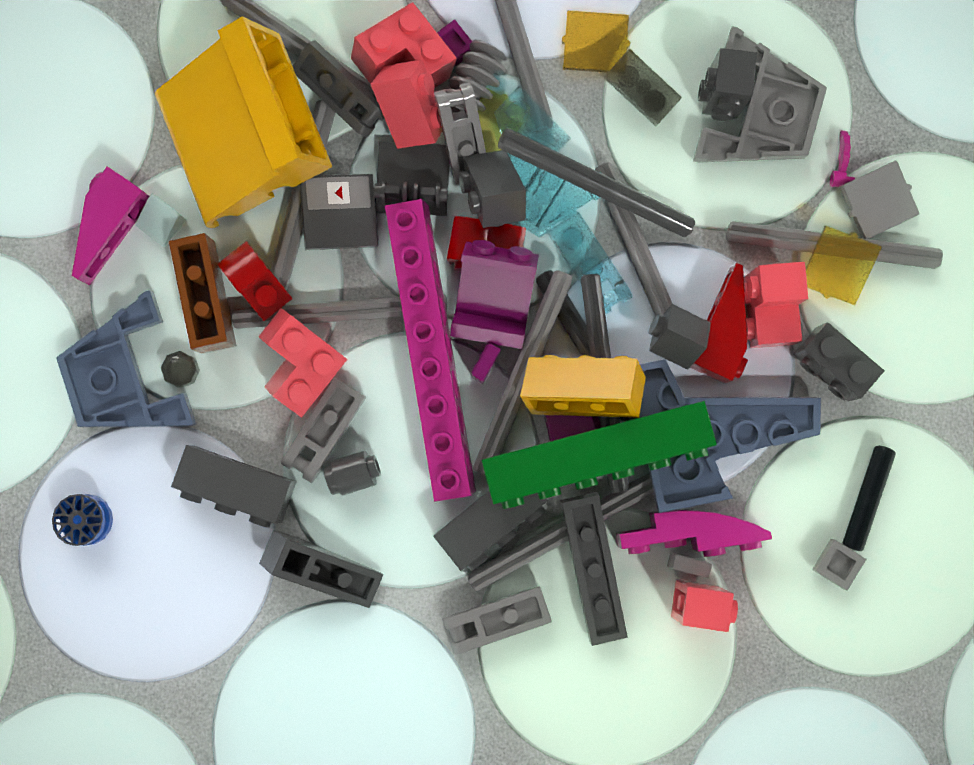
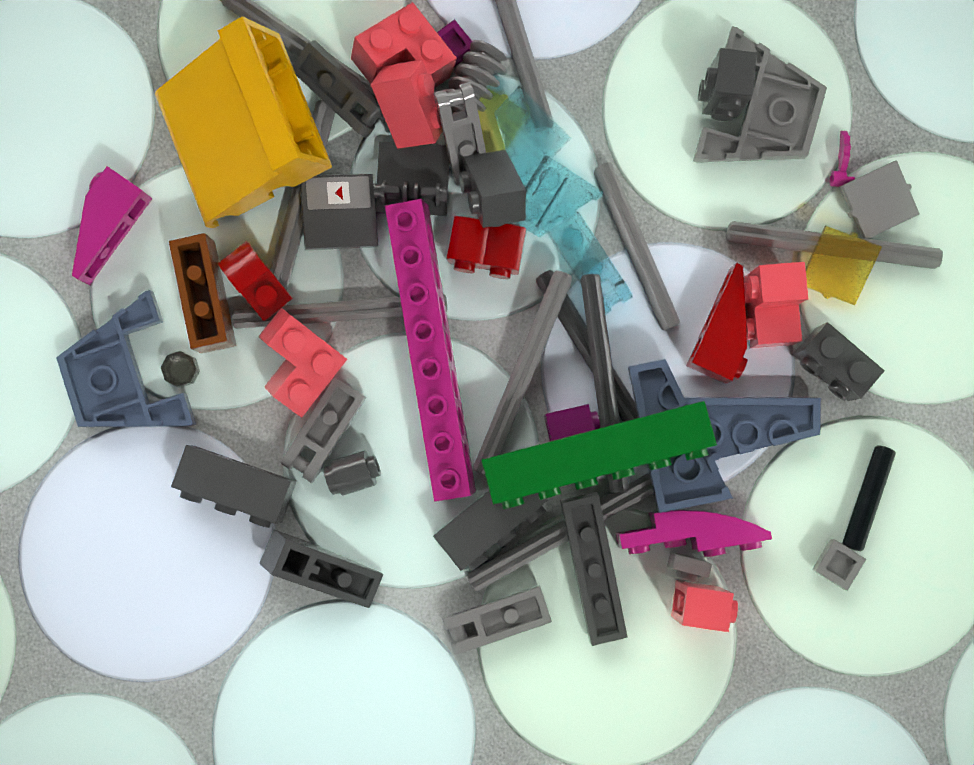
(82, 519): blue wheel -> none
(159, 220): light aqua slope -> none
(485, 363): magenta tile -> none
(494, 294): magenta panel -> none
(583, 386): yellow brick -> none
(594, 40): clear yellow piece -> none
(595, 182): dark grey axle -> none
(642, 87): clear smoke plate -> none
(679, 336): dark grey brick -> none

